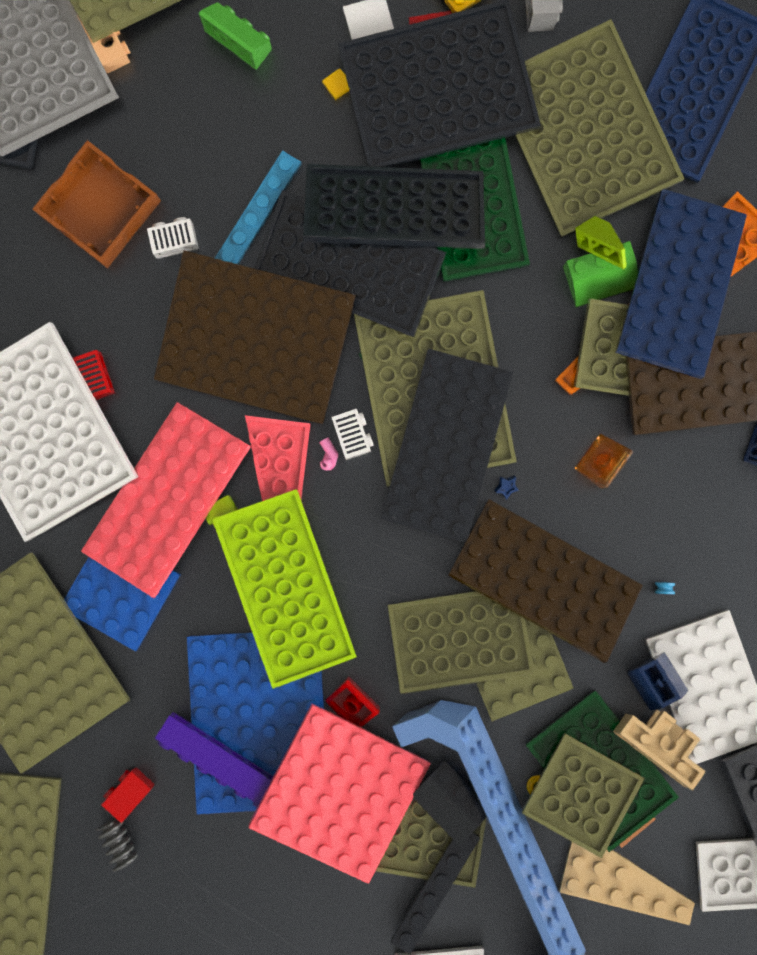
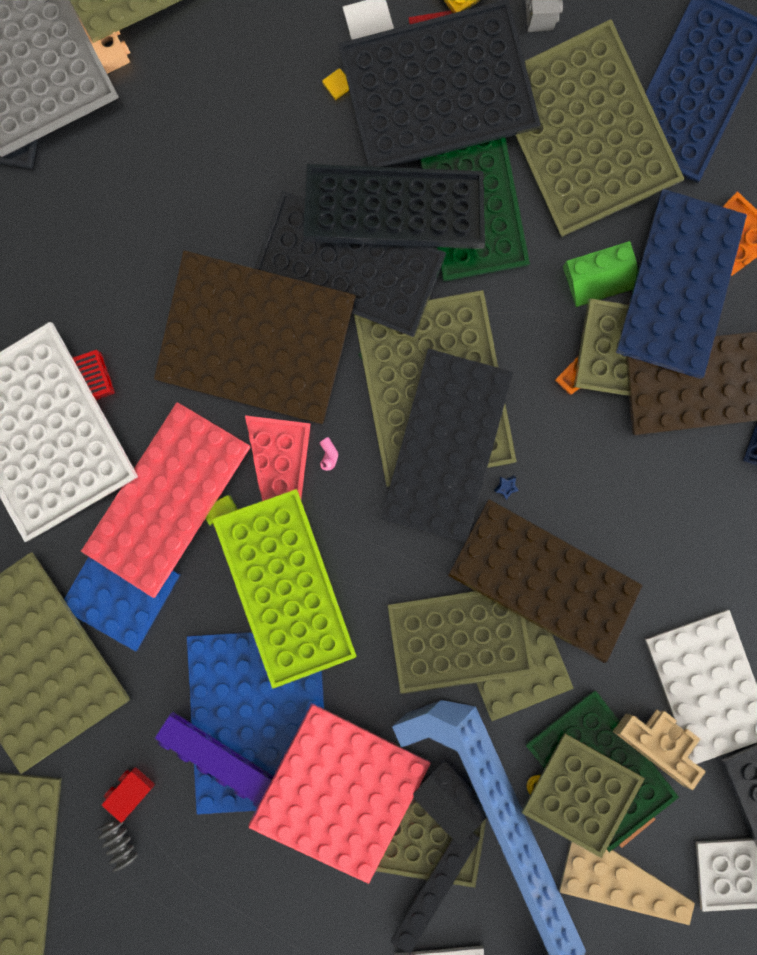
(97, 204): dark orange tile -> none
(172, 237): white brick -> none
(235, 34): bright green slope -> none
(259, 209): dark azure plate -> none
(351, 434): white brick -> none
(352, 703): red slope -> none
(601, 240): lime slope -> none
(603, 461): clear orange slope -> none
(658, 682): dark blue slope -> none
(664, 588): dark azure bush -> none

